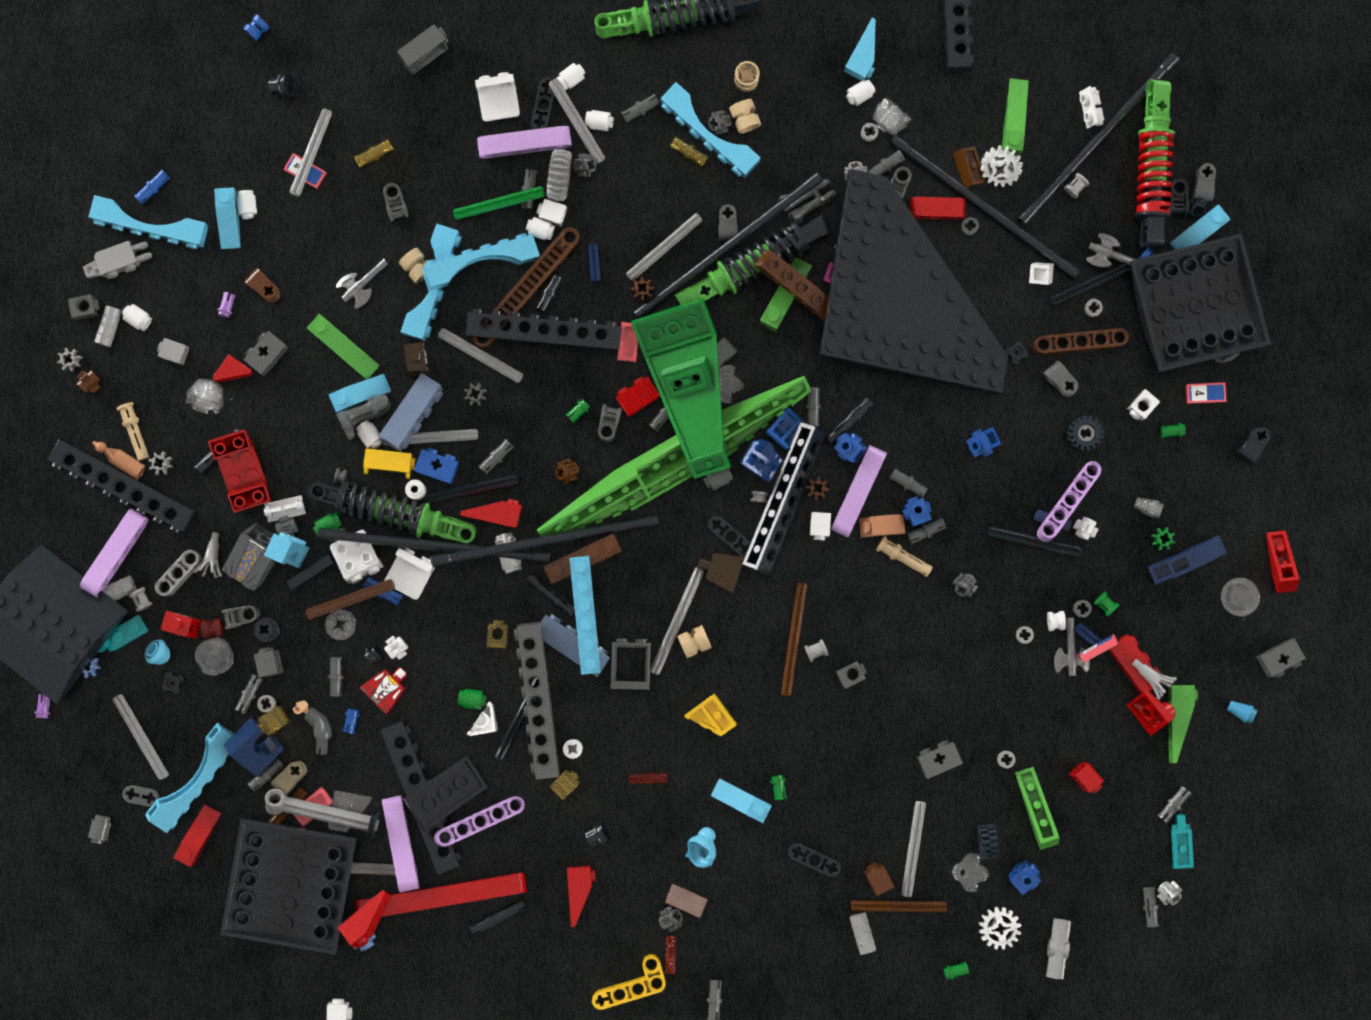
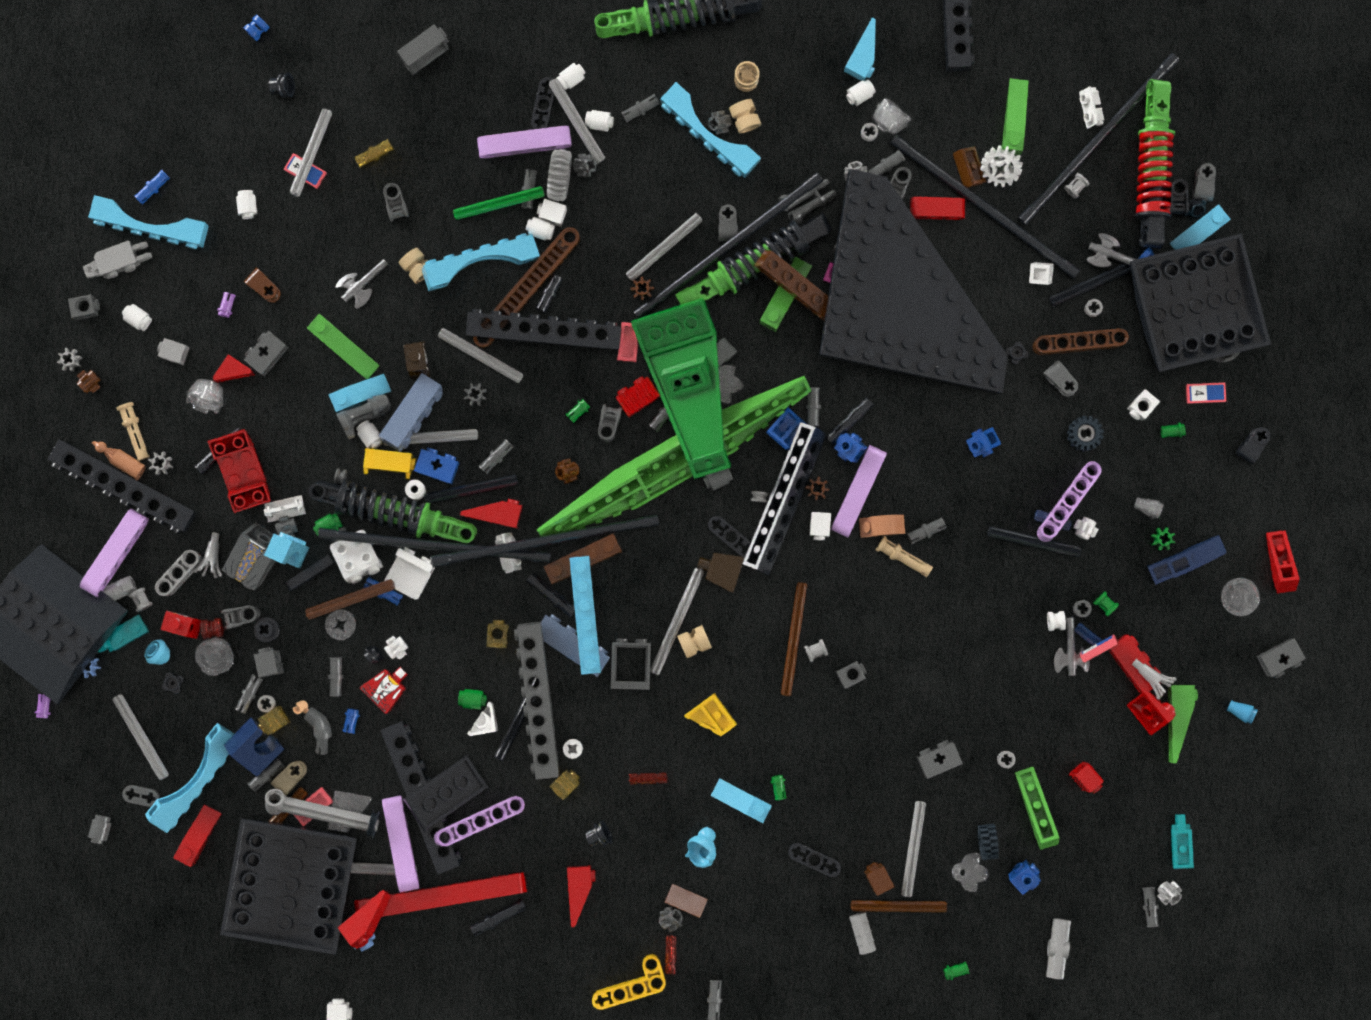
(108, 326): light grey axle -> none
(227, 217): medium azure slope -> none
(418, 320): medium azure arch -> none
(497, 97): white bracket -> none
(594, 263): dark blue axle -> none
(689, 151): clear yellow pin -> none
(761, 459): blue slope -> none
(908, 483): dark grey pin -> none
(914, 518): blue brick -> none
(965, 222): dark grey bush -> none
(965, 585): dark grey gear -> none
(989, 929): white gear -> none
(1020, 639): light grey bush -> none
(1174, 804): dark grey pin -> none

